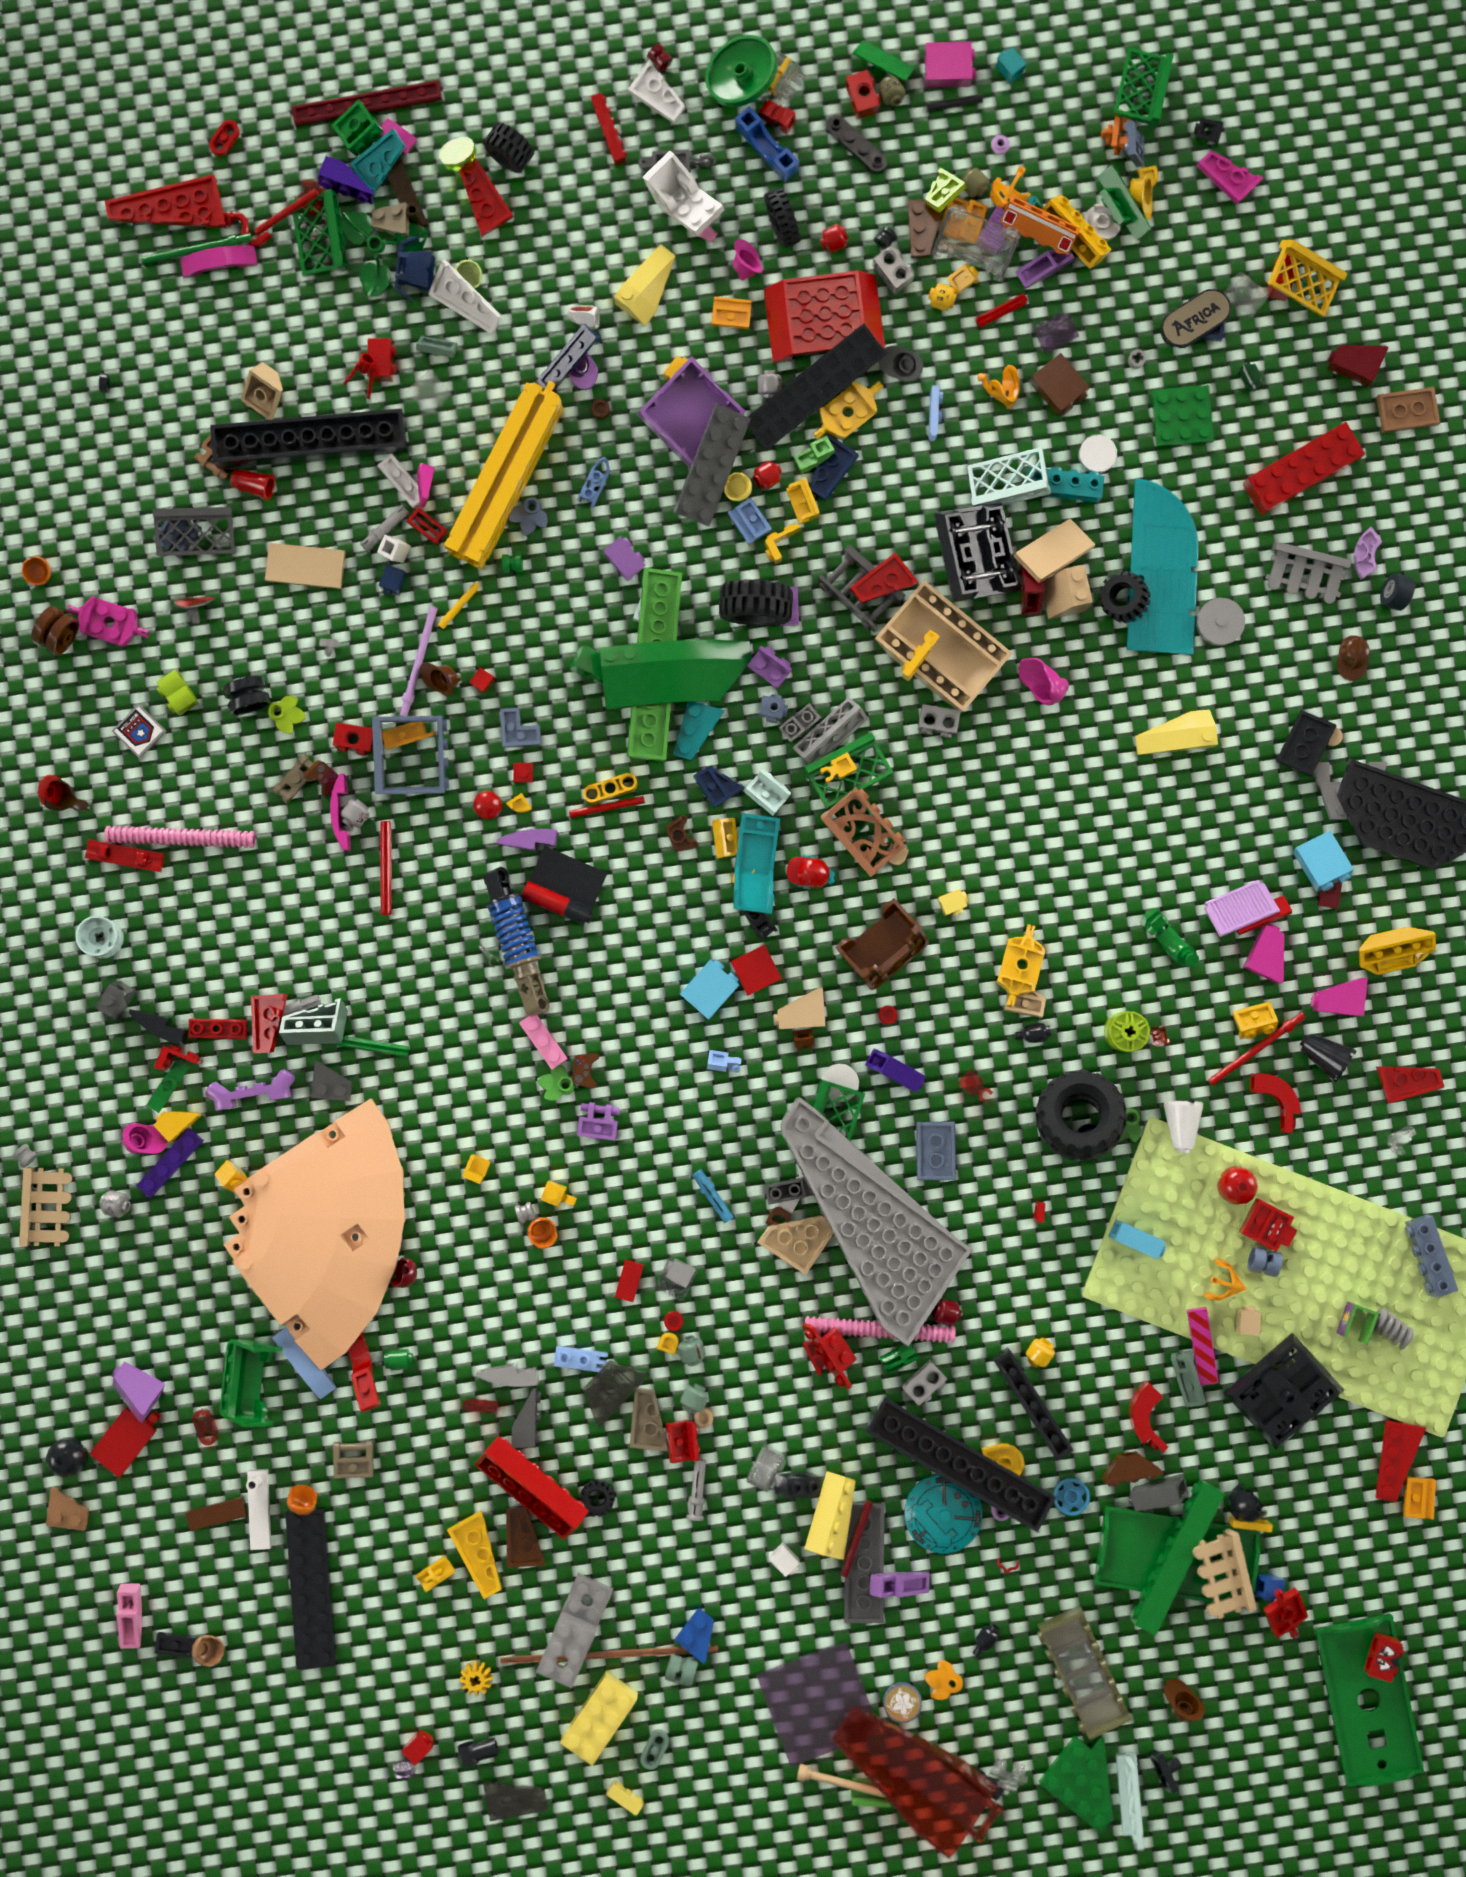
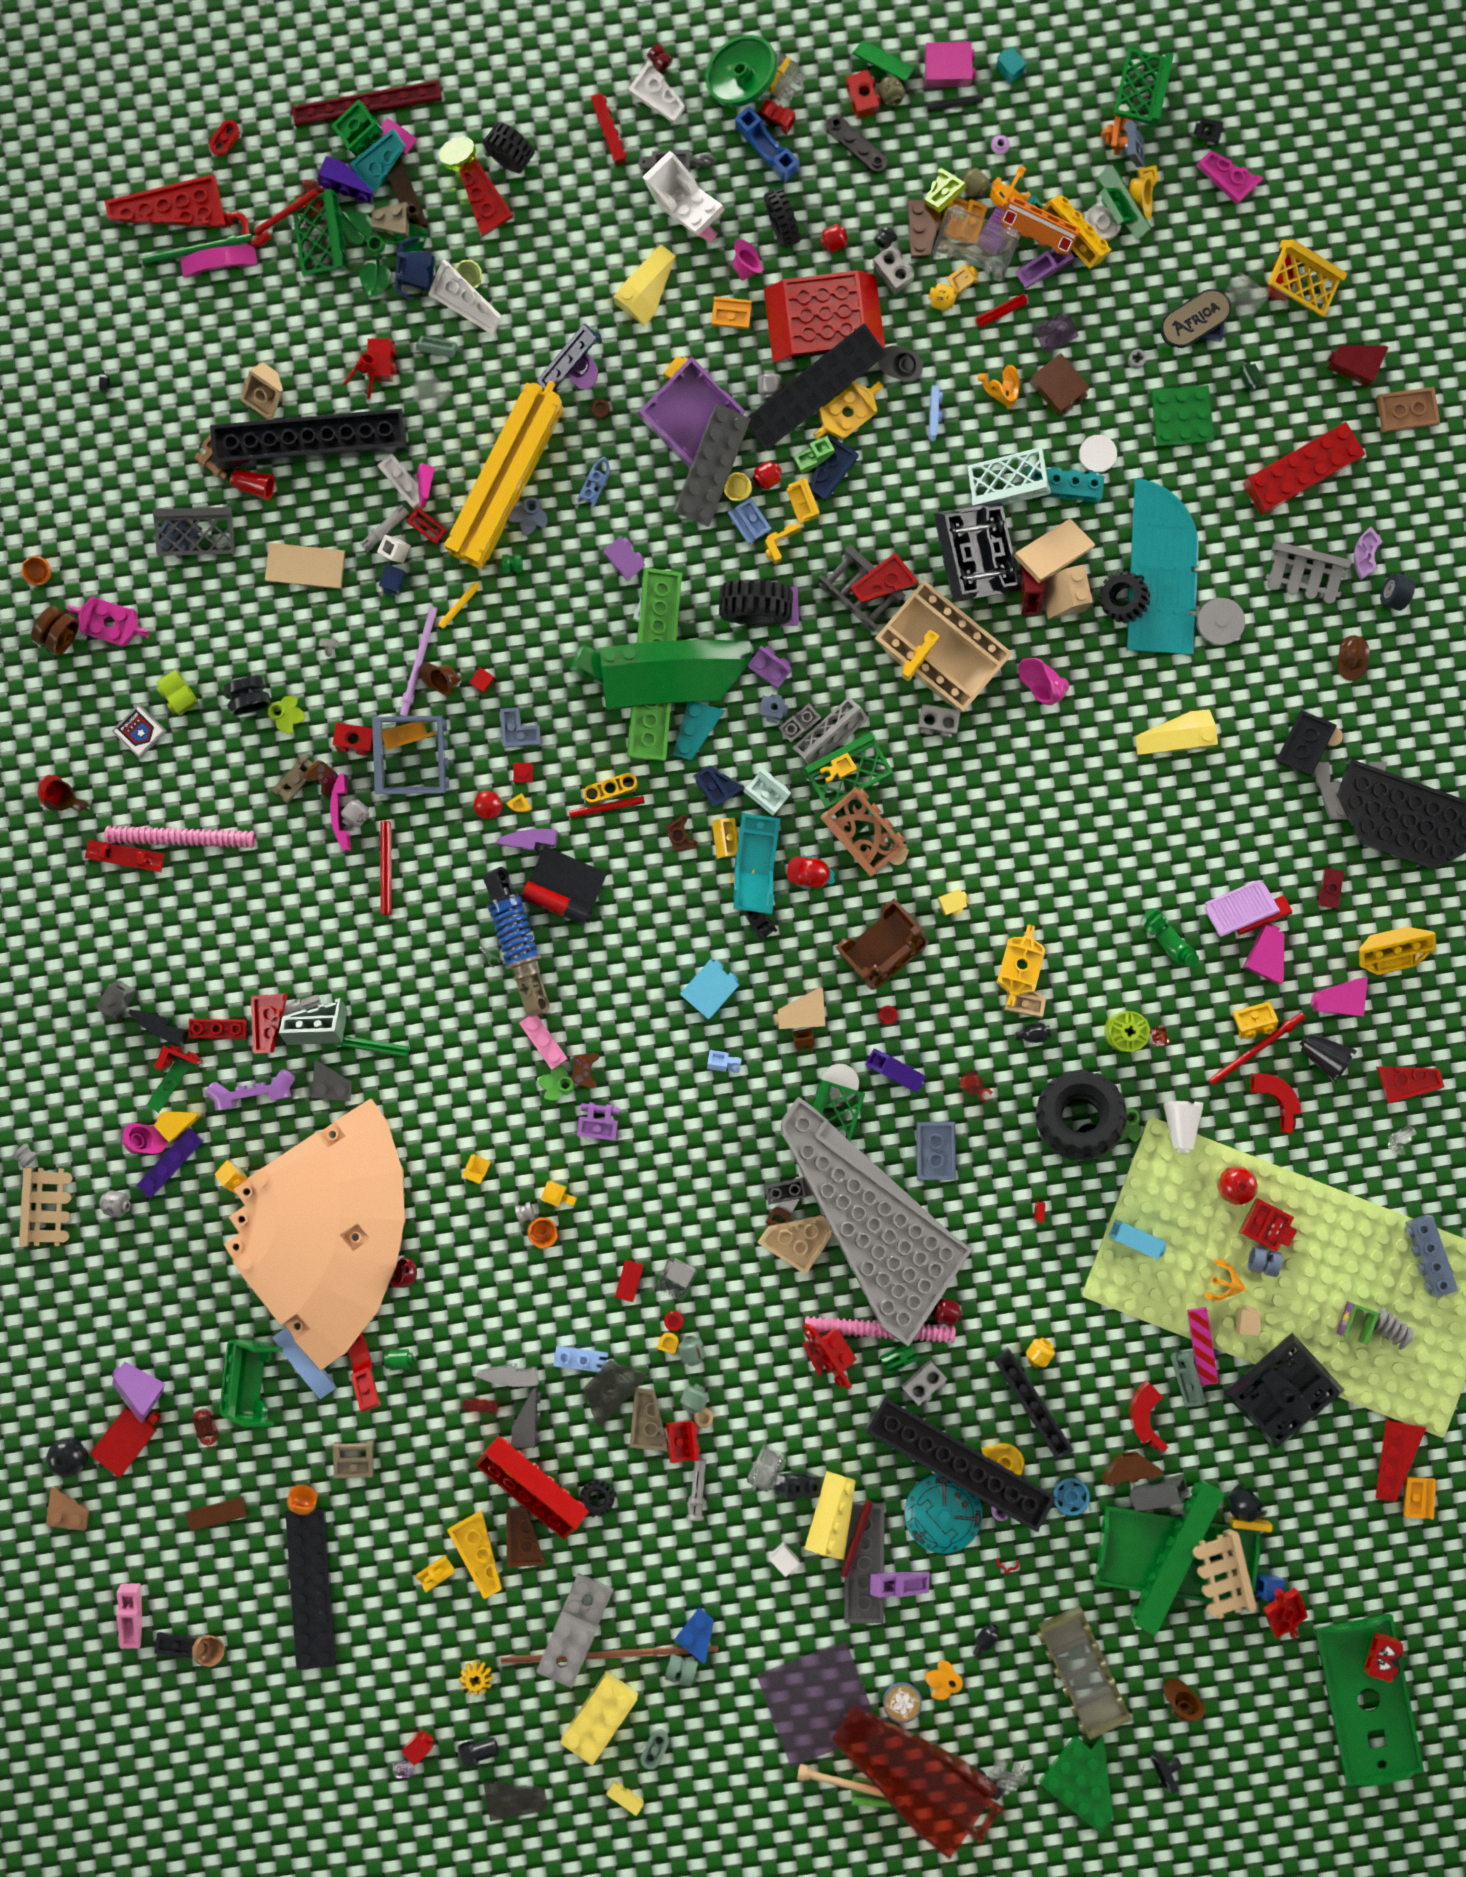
(88, 934): light aqua wheel -> none
(193, 604): shield -> none
(259, 1509): white piece -> none
(585, 315): white rock -> none
(725, 1215): dark azure pin -> none
(756, 970): red tile -> none
(1130, 1797): light aqua fence -> none
(1323, 861): medium azure brick -> none

